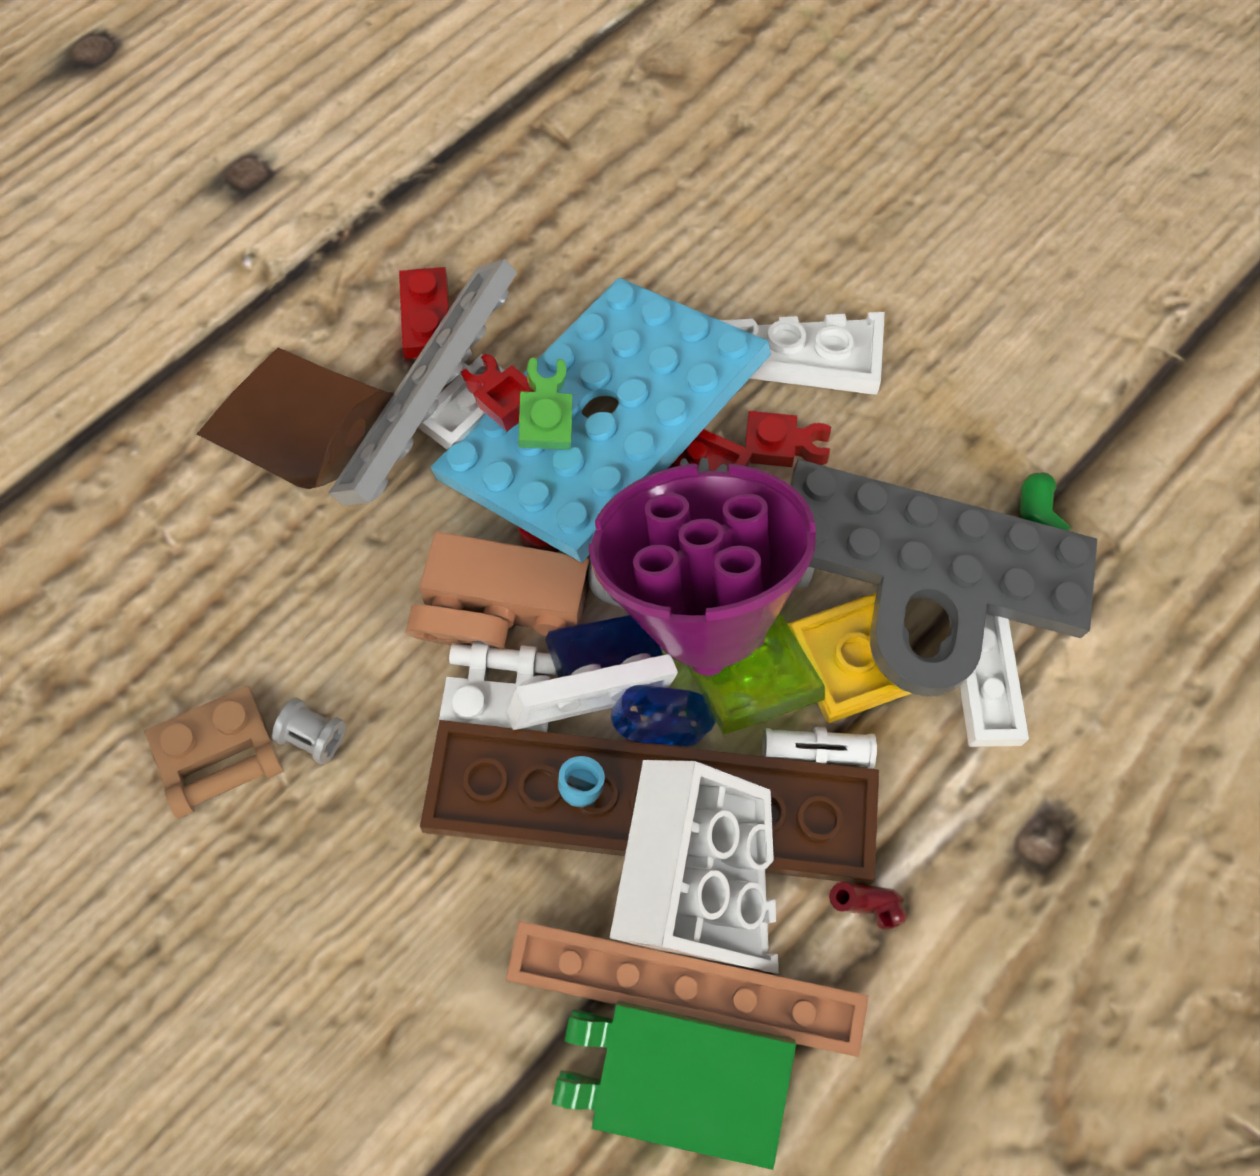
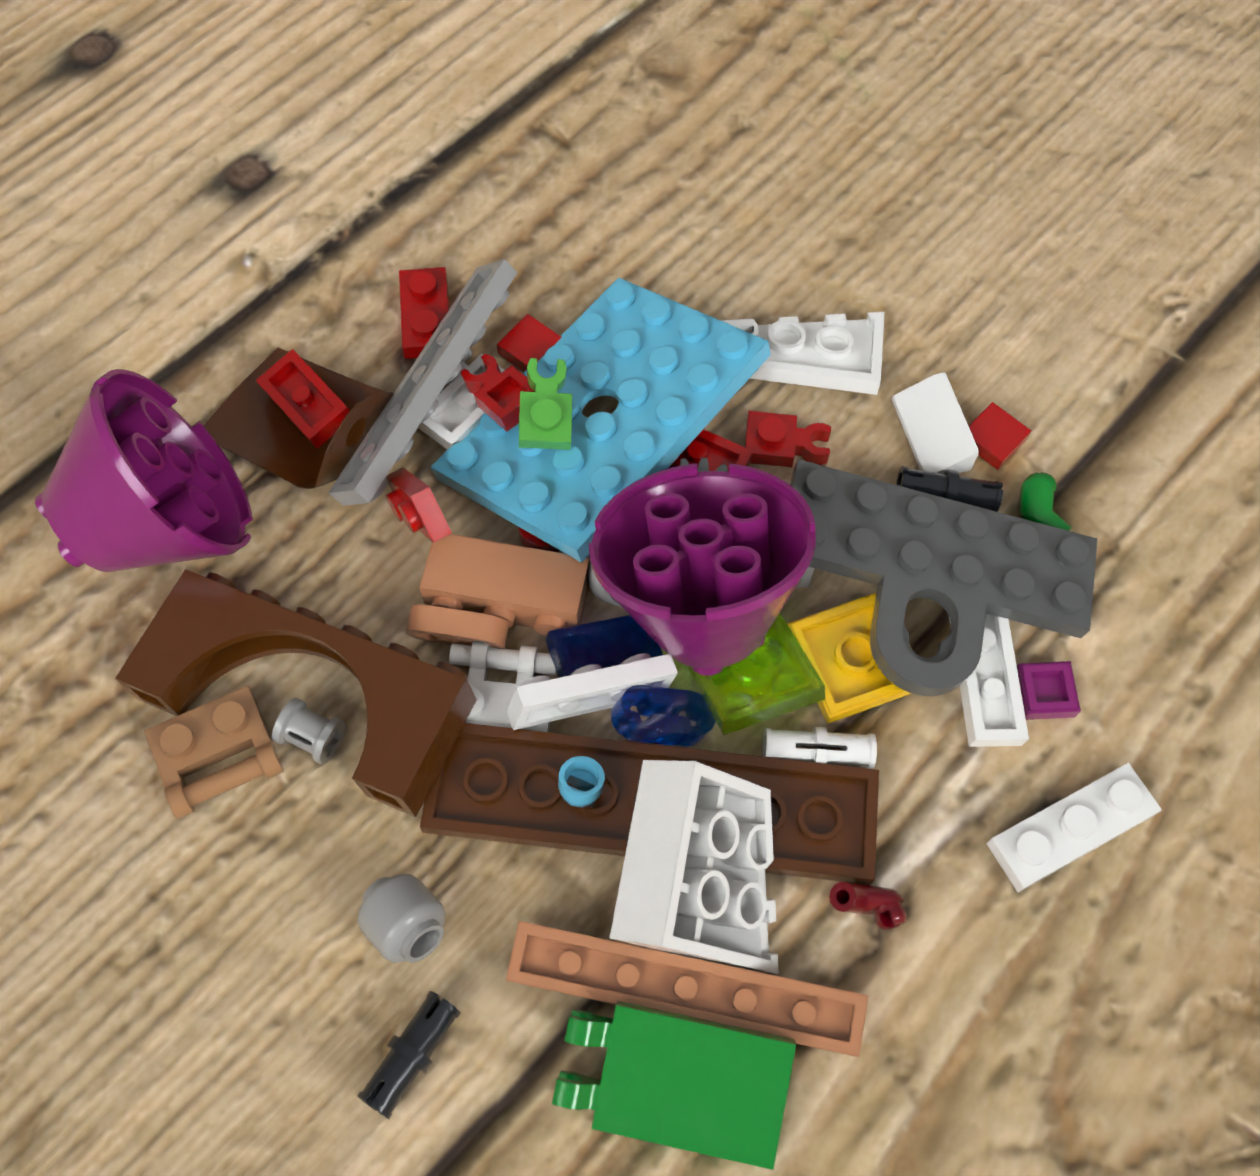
(141, 483): none -> magenta cone
(215, 627): none -> reddish brown arch
(304, 398): none -> red plate
(401, 918): none -> light grey head
(409, 1054): none -> black pin
(416, 505): none -> red plate
(526, 341): none -> red tile
(936, 426): none -> white slope
(953, 487): none -> black pin
(997, 435): none -> red tile
(1048, 690): none -> magenta tile
(1073, 827): none -> white plate

